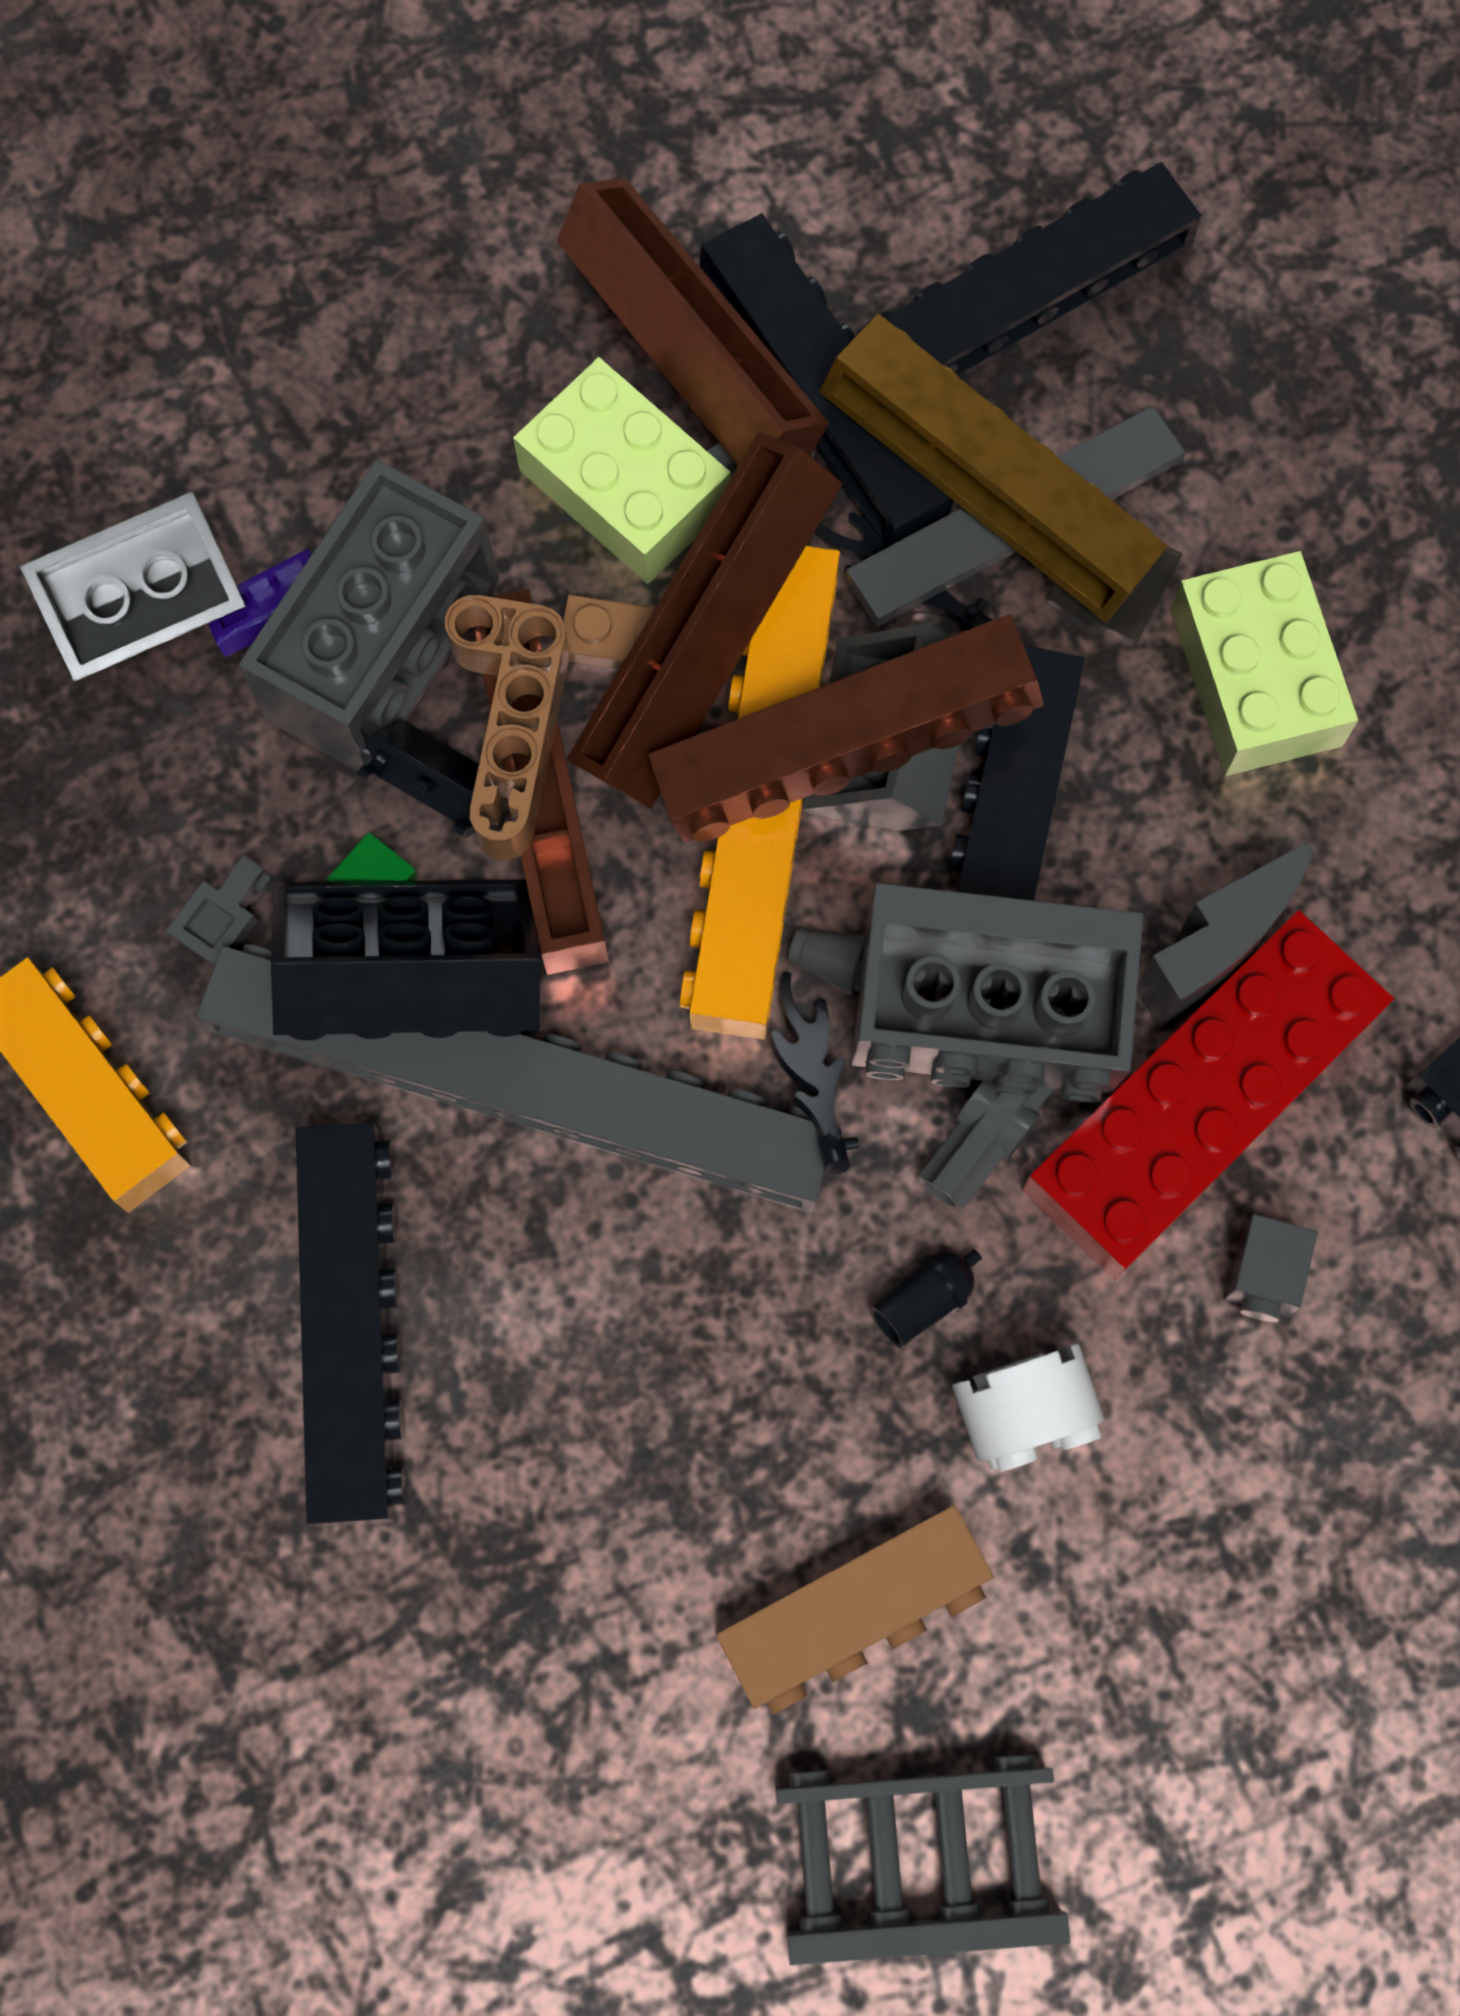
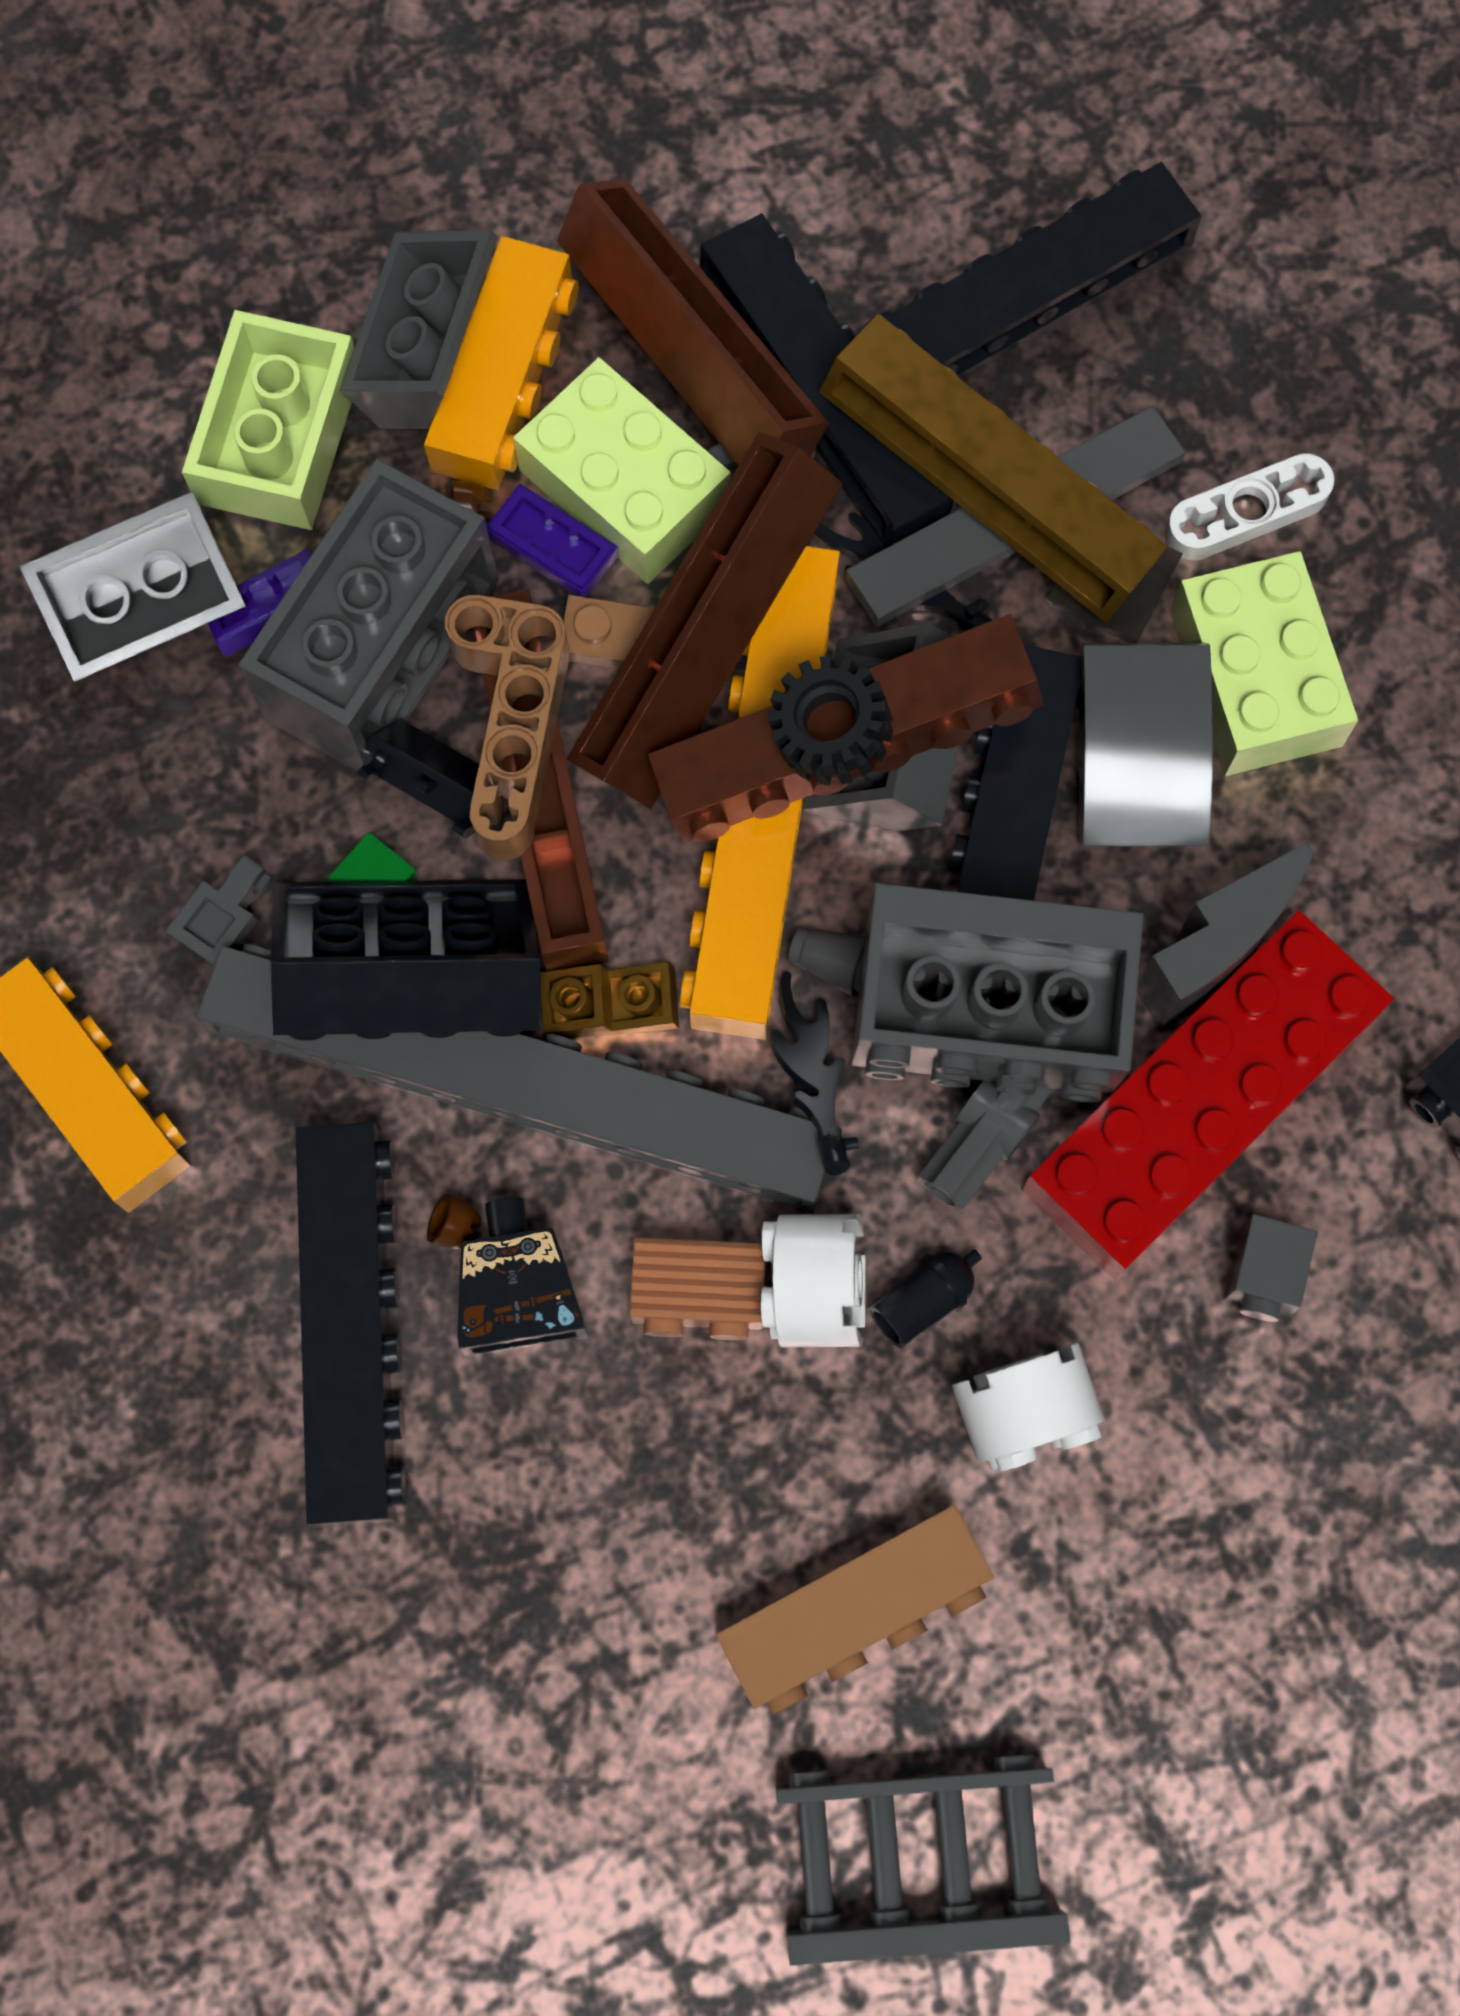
(270, 420): none -> yellowish green brick
(416, 325): none -> dark grey slope
(452, 1221): none -> reddish brown hinge
(469, 496): none -> reddish brown hinge
(501, 363): none -> light orange brick
(515, 1286): none -> torso
(552, 542): none -> dark purple plate
(609, 1001): none -> pearl gold slope
(697, 1287): none -> nougat brick
(816, 1280): none -> white brick
(823, 686): none -> black tyre
(1145, 744): none -> dark grey slope
(1263, 484): none -> white beam

